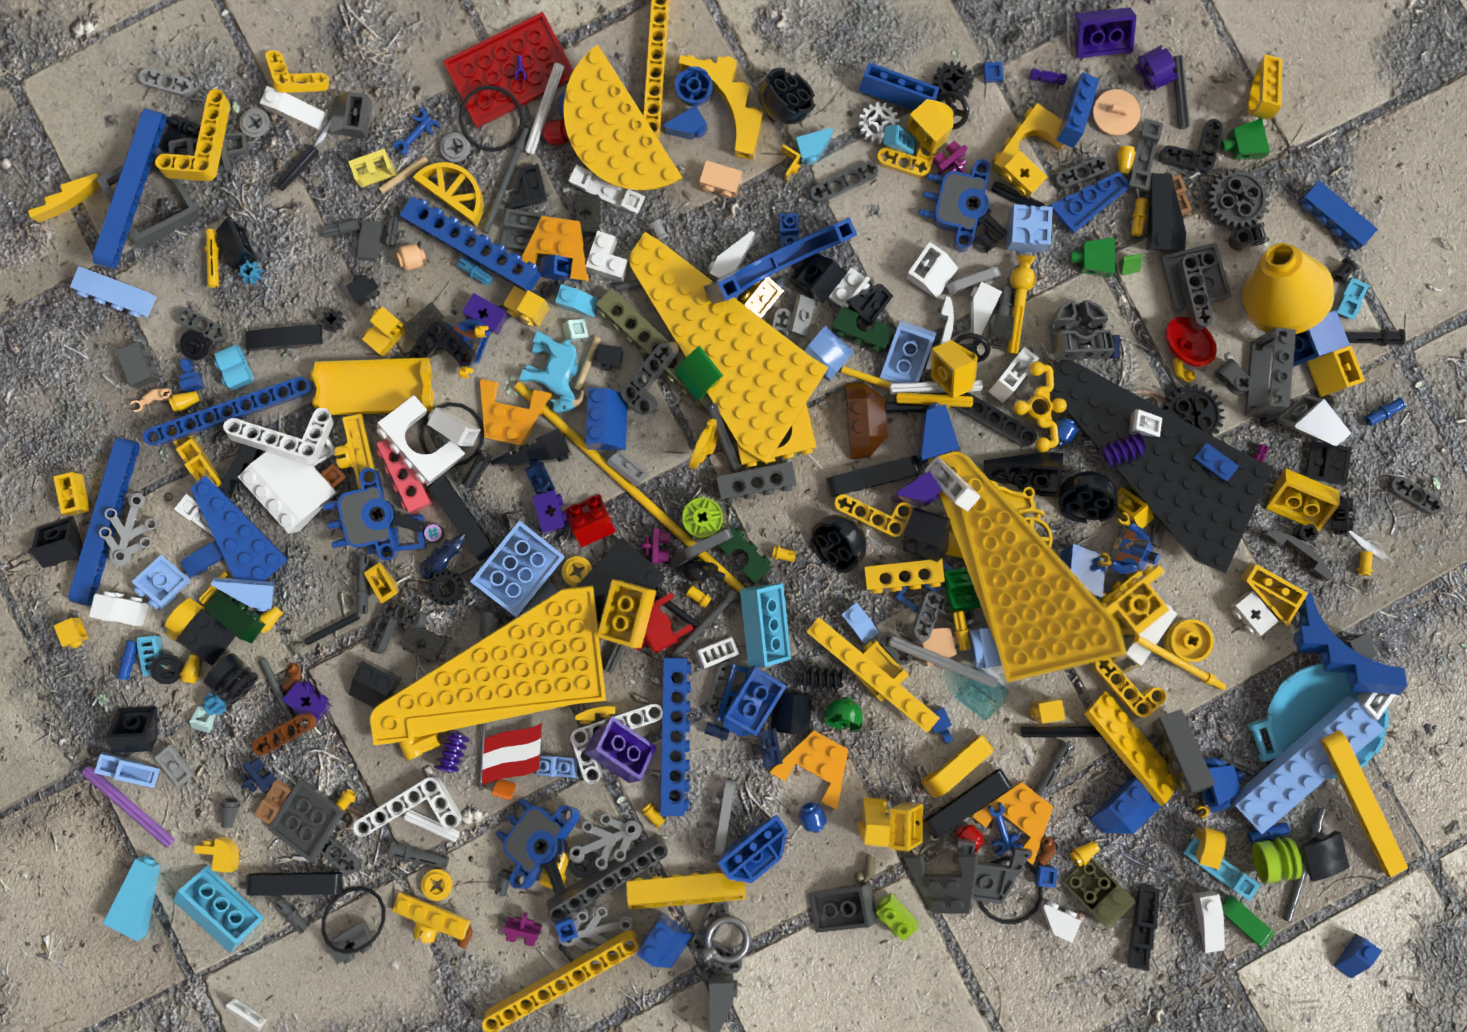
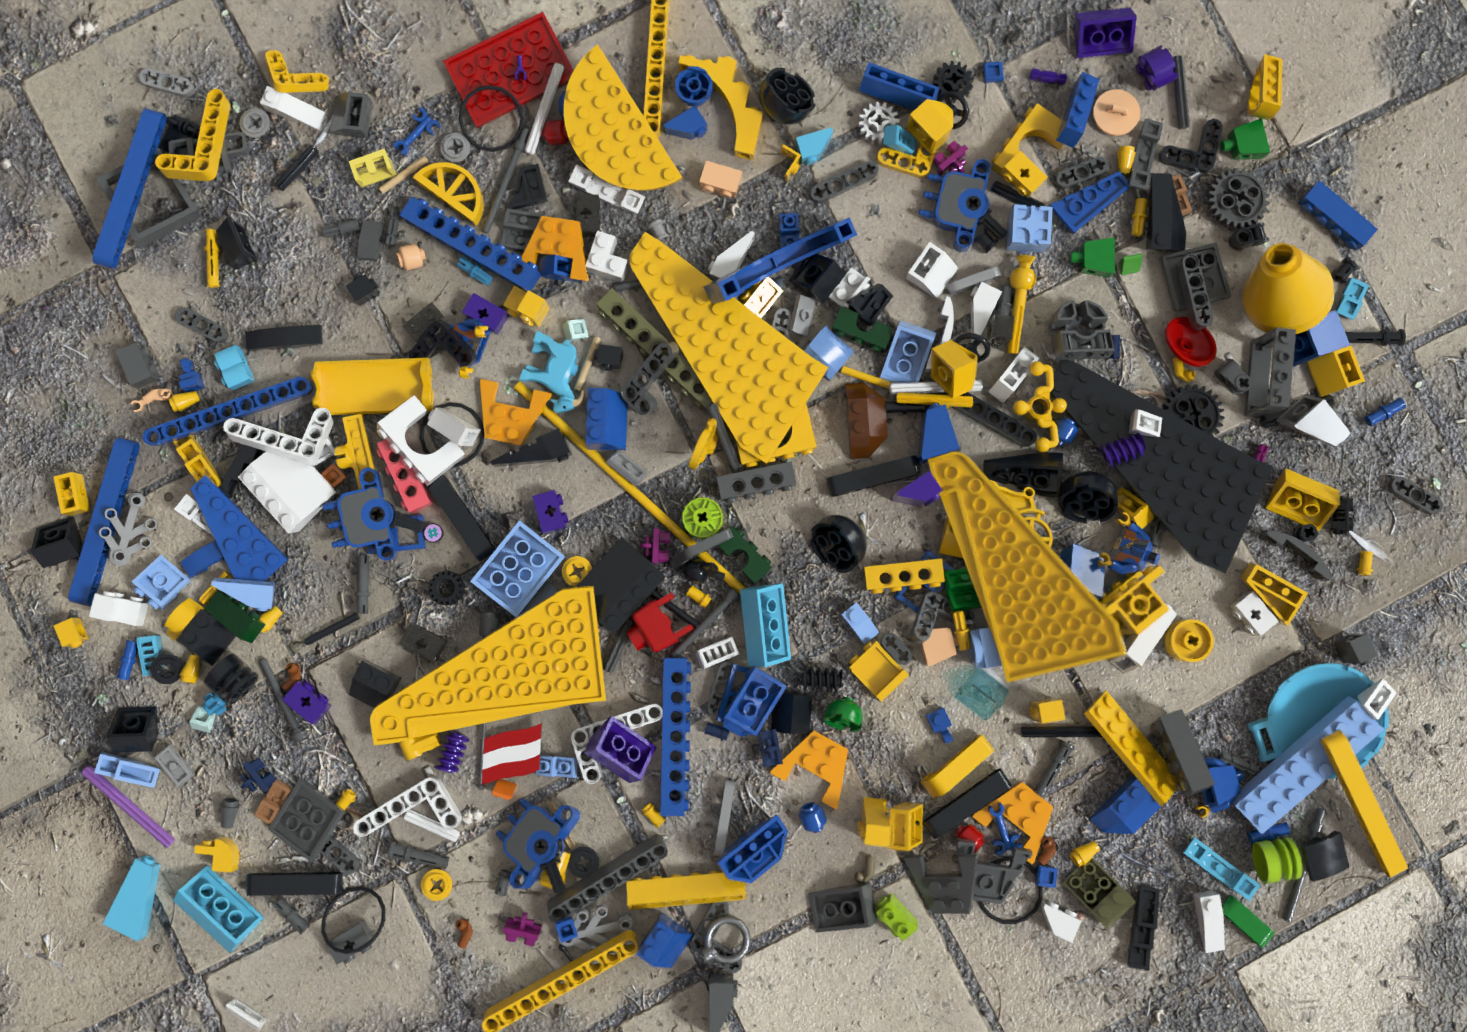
(71, 195): yellow slope -> none
(112, 291): light blue brick -> none
(190, 350): black gear -> none
(254, 276): dark azure gear -> none
(284, 734): dark orange beam -> none
(337, 324): black gear -> none
(381, 582): yellow slope -> none
(384, 333): yellow brick -> none
(391, 617): dark grey beam -> none
(430, 918): yellow plate -> none
(440, 557): dark blue animal -> none
(477, 469): black slope -> none
(539, 477): dark blue hips -> none
(576, 301): medium azure slope -> none
(590, 520): red slope -> none
(591, 714): yellow slope -> none
(608, 840): light grey plant -> none
(626, 613): yellow brick -> none
(698, 373): green slope -> none
(783, 554): yellow pin -> none
(866, 520): yellow beam -> none
(873, 675): yellow plate -> none
(927, 535): black slope -> none
(943, 661): light grey axle -> none
(952, 484): white slope -> none
(1123, 684): yellow beam -> none
(1207, 677): yellow bar -> none
(1210, 847): yellow brick -> none
(1216, 462): blue plate -> none
(1329, 463): black slope -> none
(1336, 656): blue arch -> none
(1357, 956): blue slope -> none

